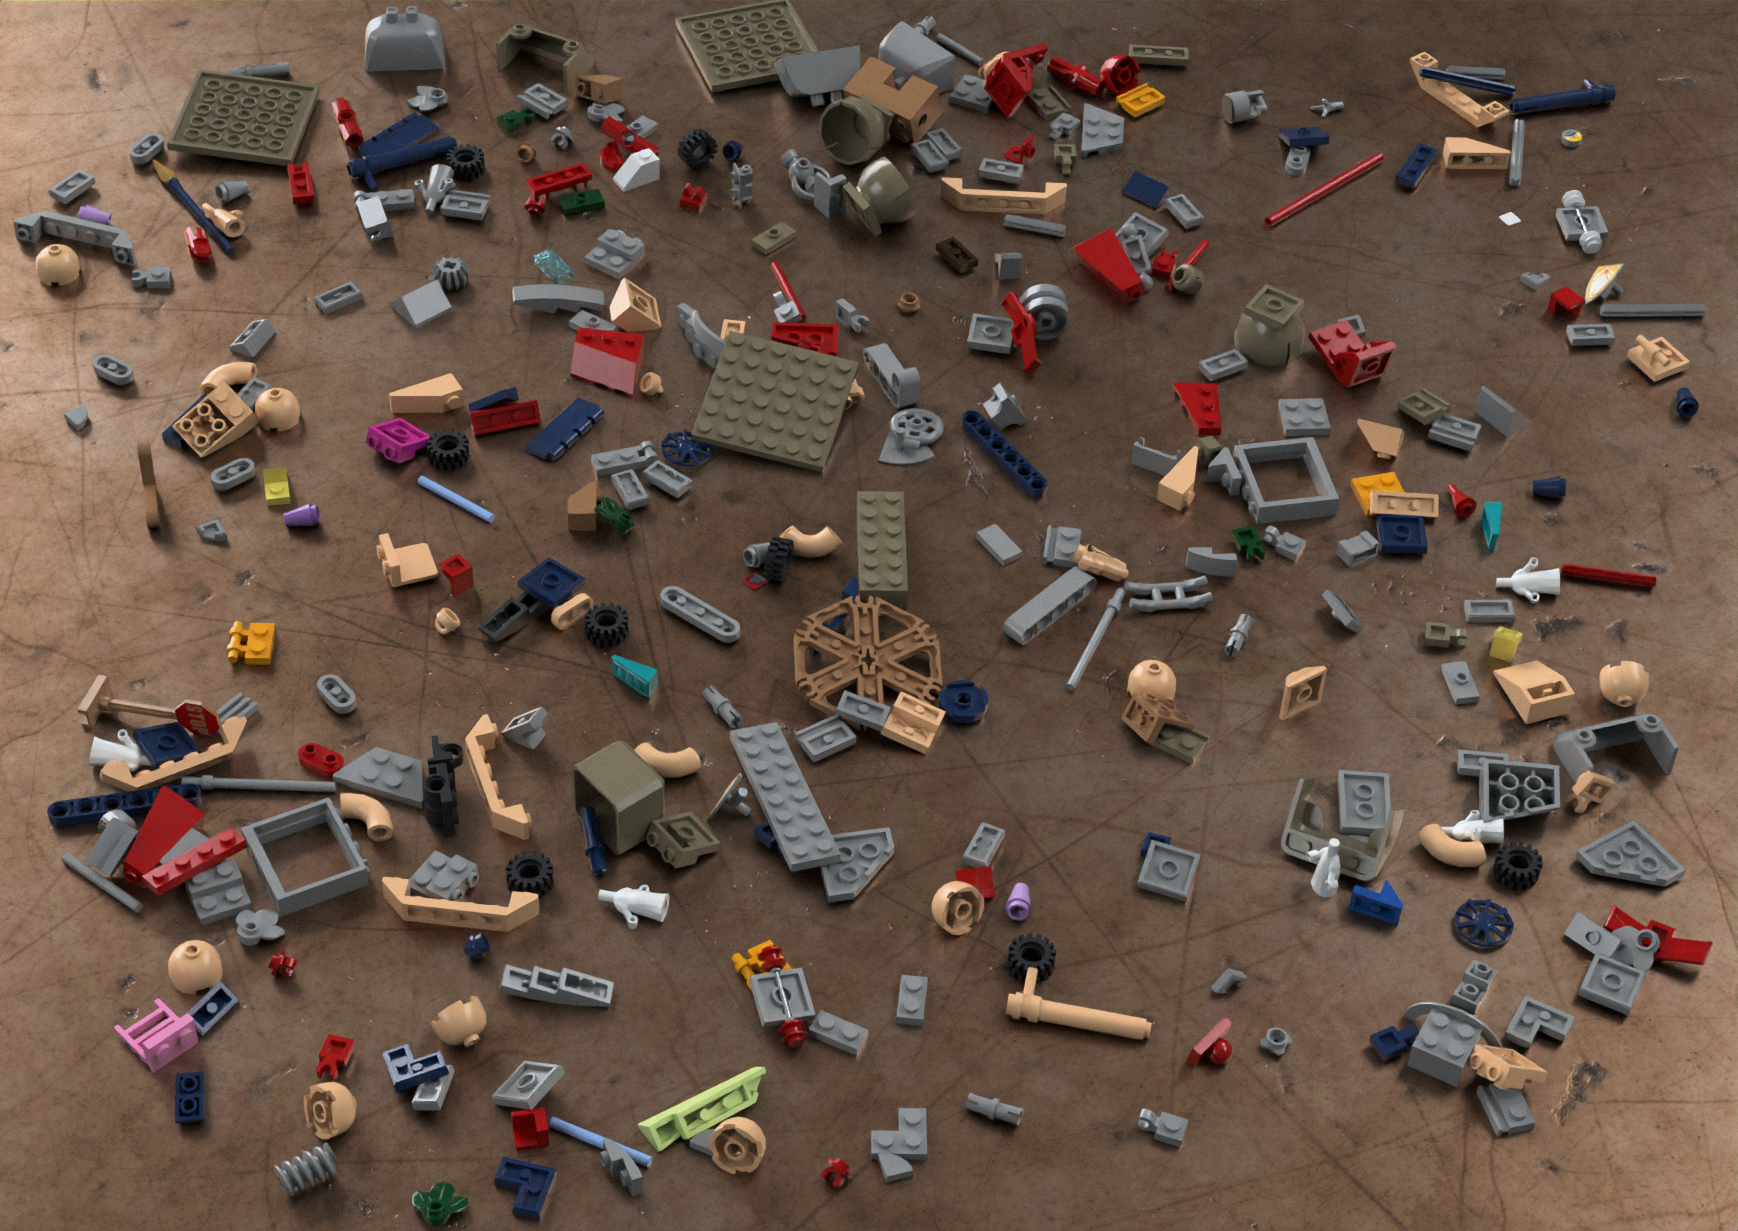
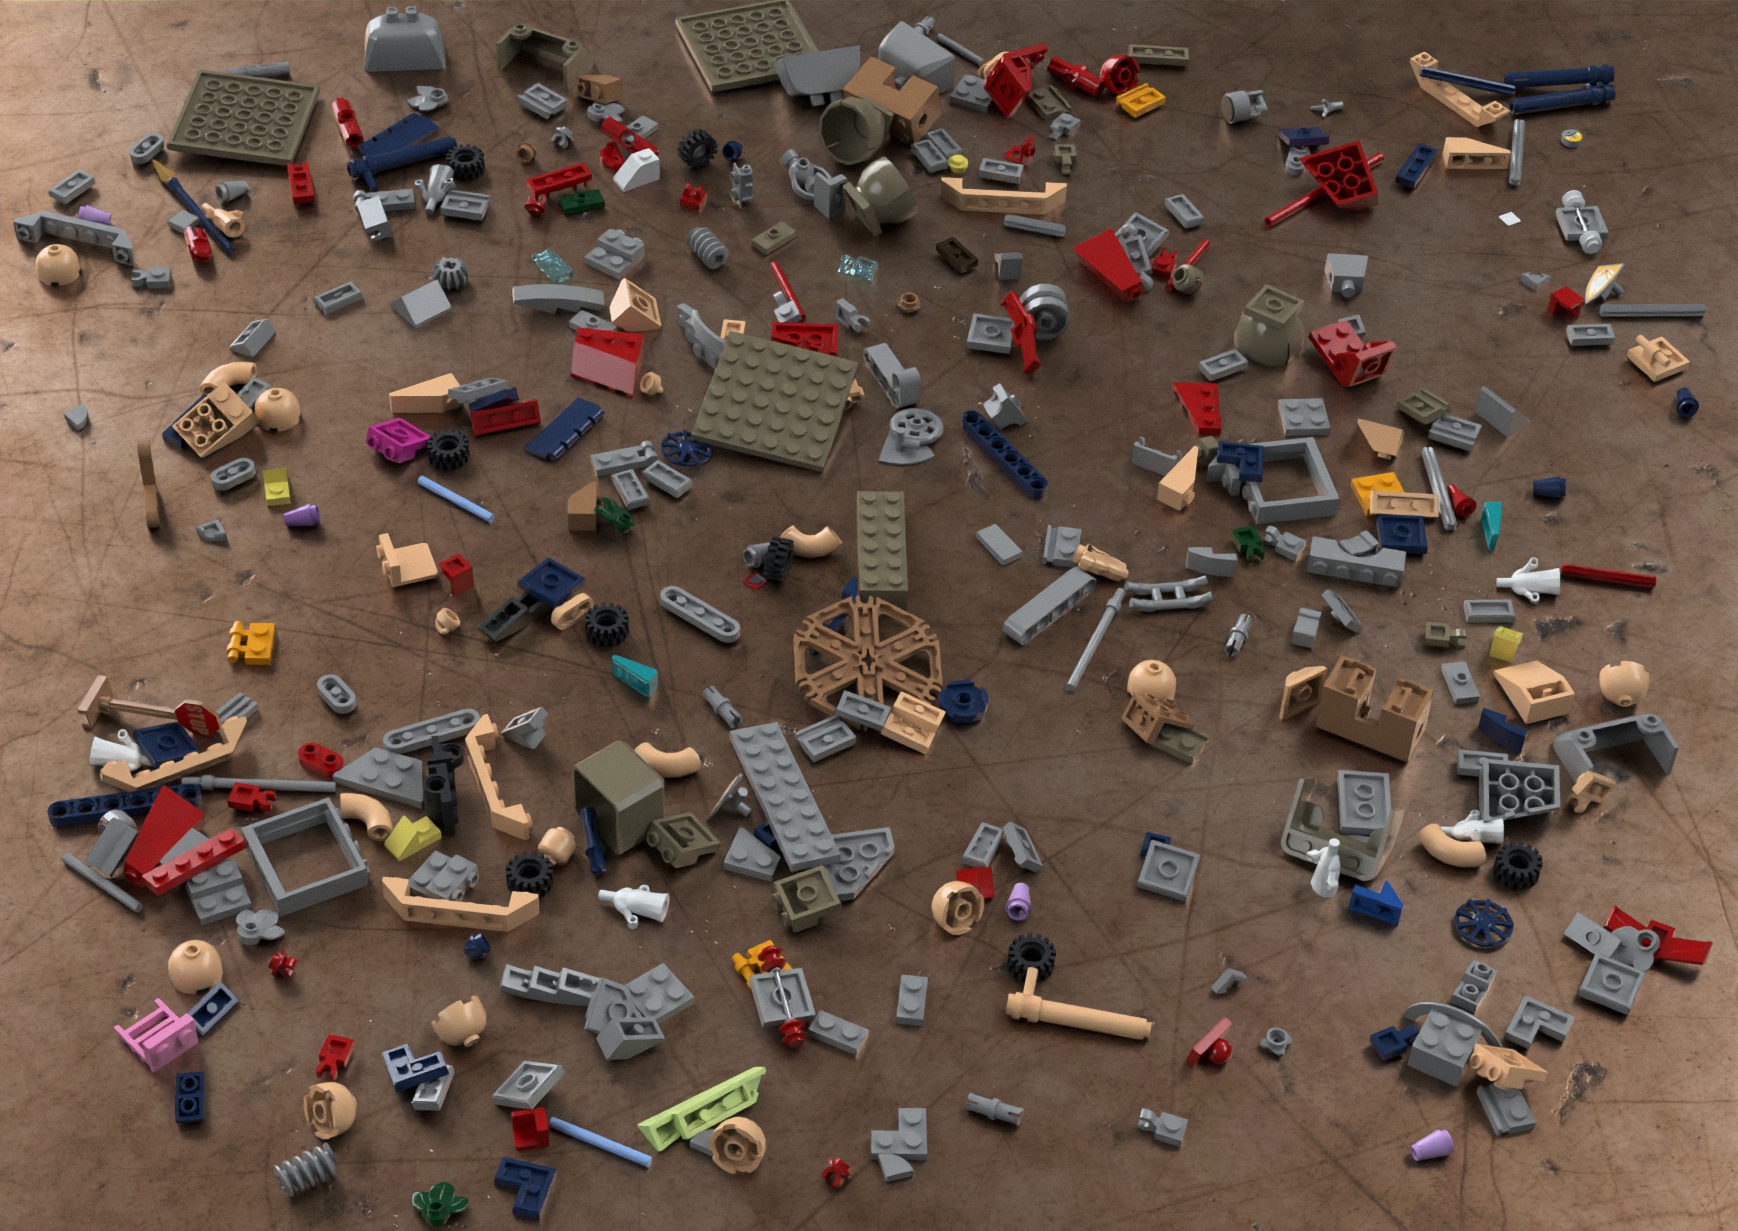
(113, 369): light grey plate -> none
(183, 220): none -> light grey tile
(248, 796): none -> red plate
(410, 837): none -> light yellow slope
(419, 734): none -> light grey plate
(477, 390): none -> light grey plate
(514, 121): dark green plate -> none
(557, 845): none -> light nougat head
(608, 1002): none -> light grey plate
(621, 1164): light grey slope -> none
(629, 1037): none -> light grey slope
(659, 994): none -> light grey plate
(707, 247): none -> light grey piece
(751, 857): none -> light grey wing
(805, 898): none -> dark tan plate
(860, 267): none -> clear light blue plate
(958, 163): none -> light yellow plate
(1022, 847): none -> light grey plate
(1101, 131): light grey wing -> none
(1146, 190): dark blue slope -> none
(1246, 456): none -> dark blue tile
(1306, 628): none -> light grey piece
(1331, 560): none -> light grey arch
(1344, 175): none -> red wedge
(1345, 273): none -> light grey torso
(1346, 710): none -> medium nougat piece
(1434, 1145): none -> lavender cone
(1439, 488): none -> light grey axle
(1479, 72): light grey axle -> none
(1508, 735): none -> dark blue slope
(1590, 75): none -> dark blue cylinder
(1632, 856): light grey plate -> none

